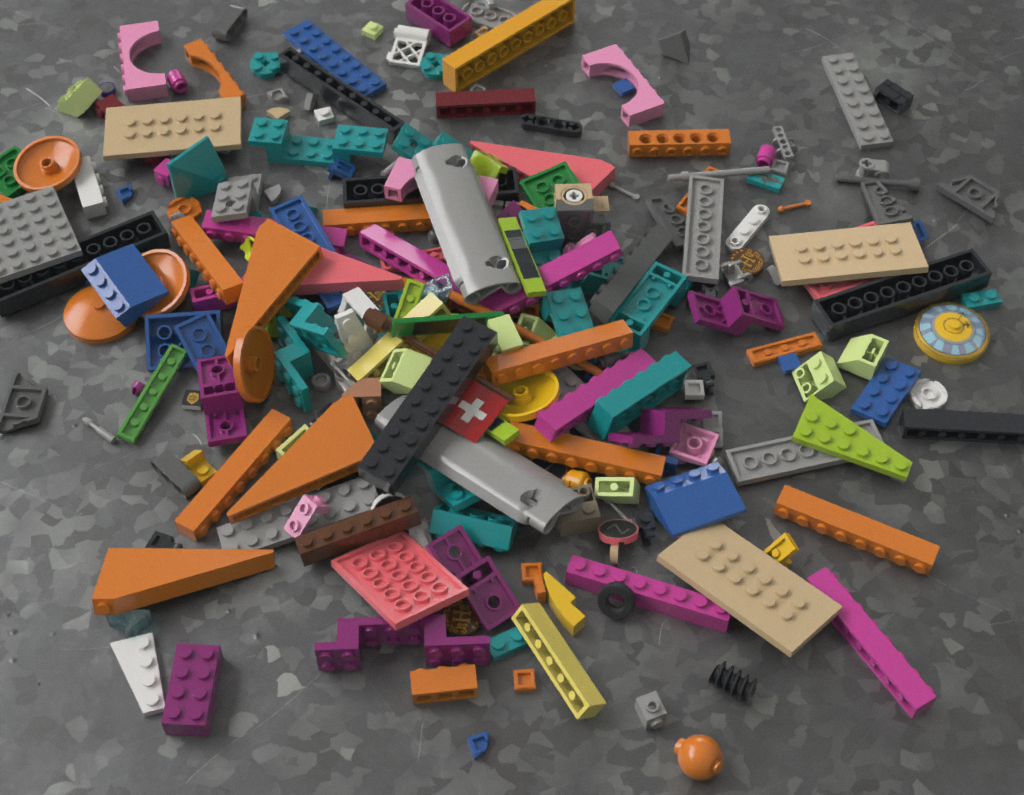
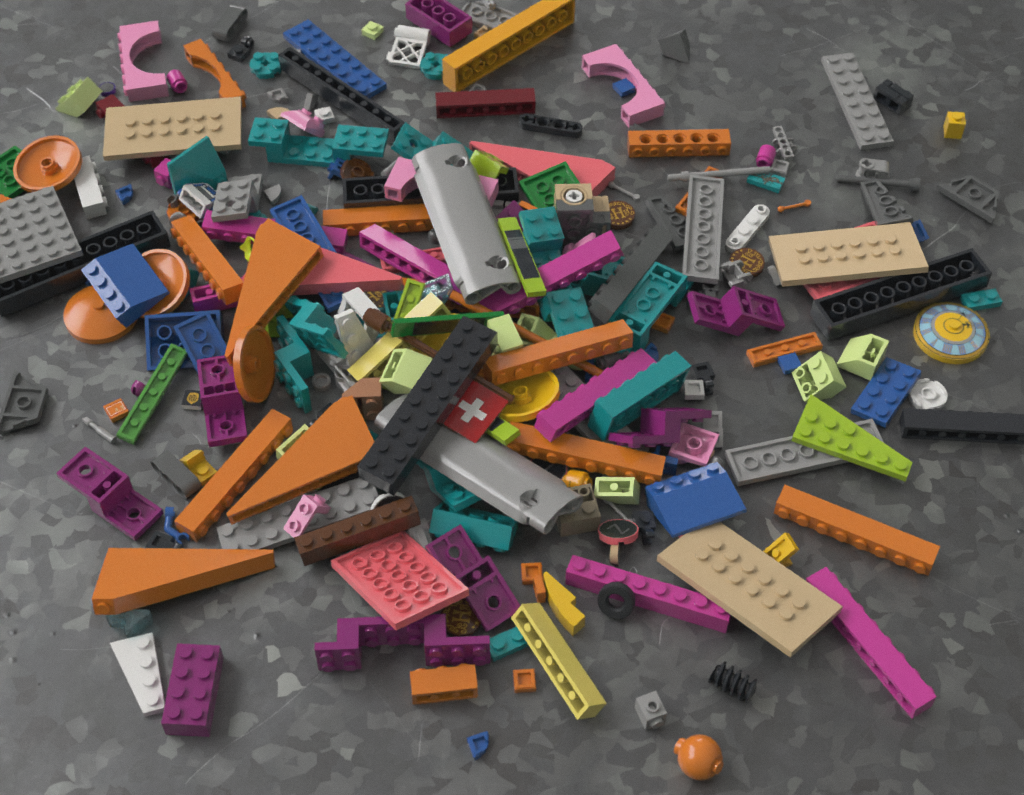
(110, 493): none -> magenta bracket
(116, 410): none -> orange tile
(168, 526): none -> blue arm
(196, 197): none -> white torso
(240, 53): none -> black plate
(305, 121): none -> bright pink slope
(356, 168): none -> reddish brown tile
(621, 214): none -> reddish brown tile
(652, 351): none -> blue tile
(954, 125): none -> yellow brick

